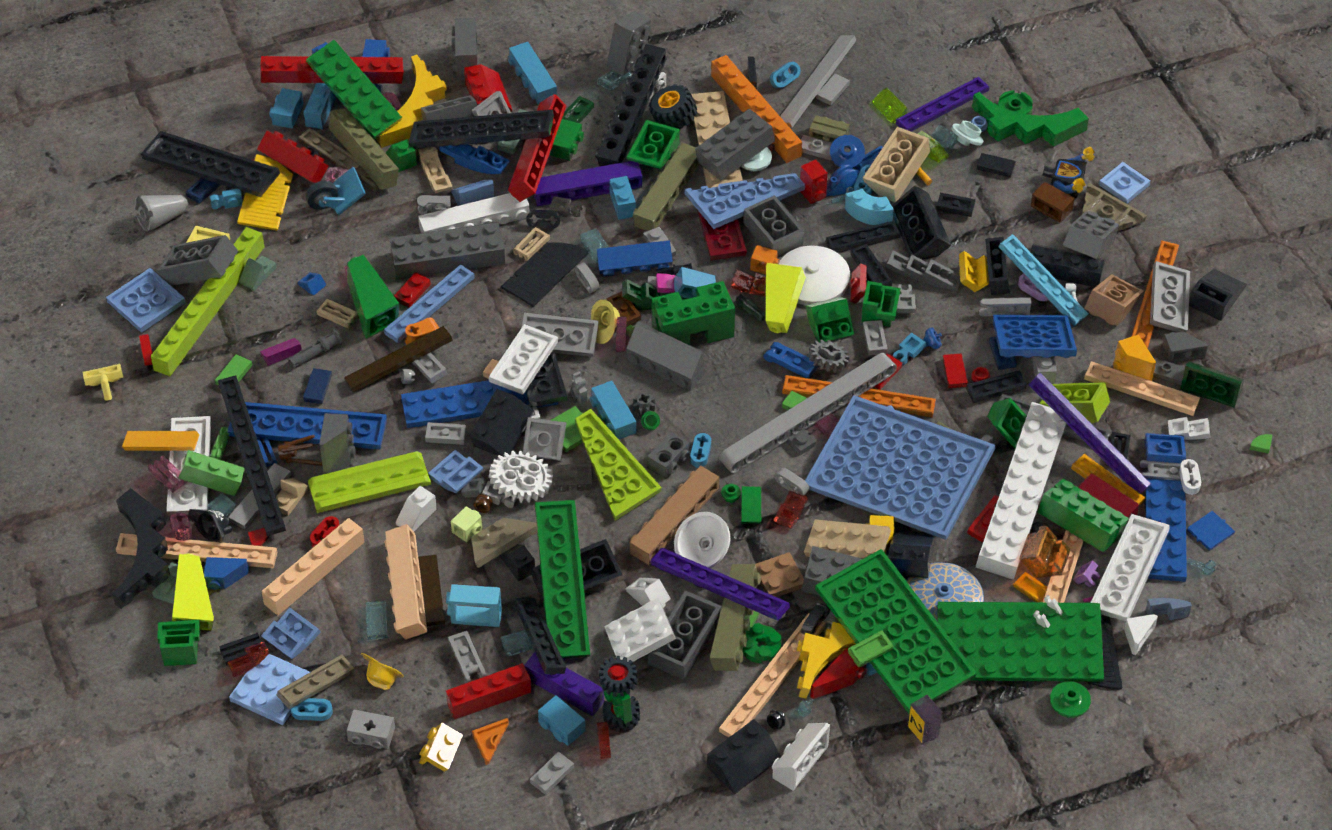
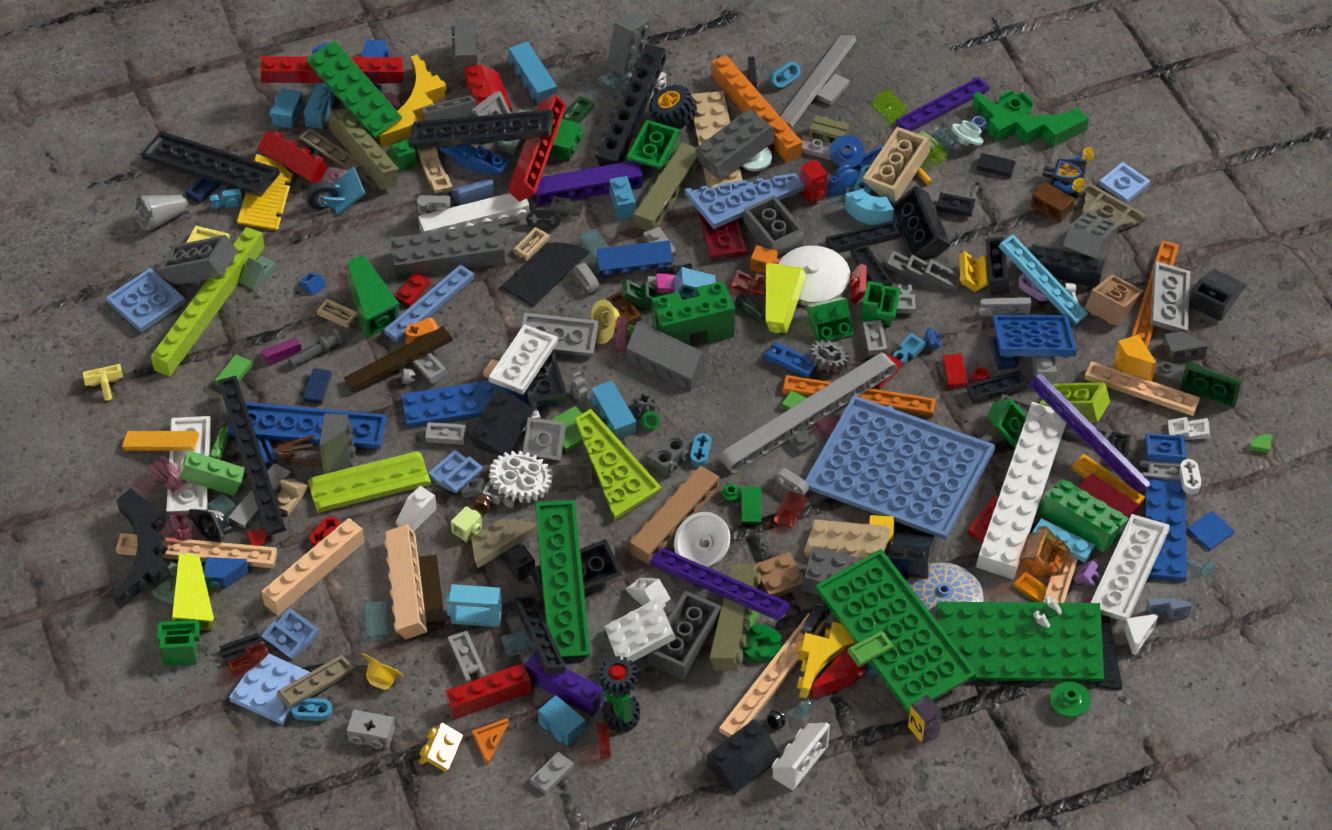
(146, 349): red beam -> none
(1078, 546): none -> medium azure plate

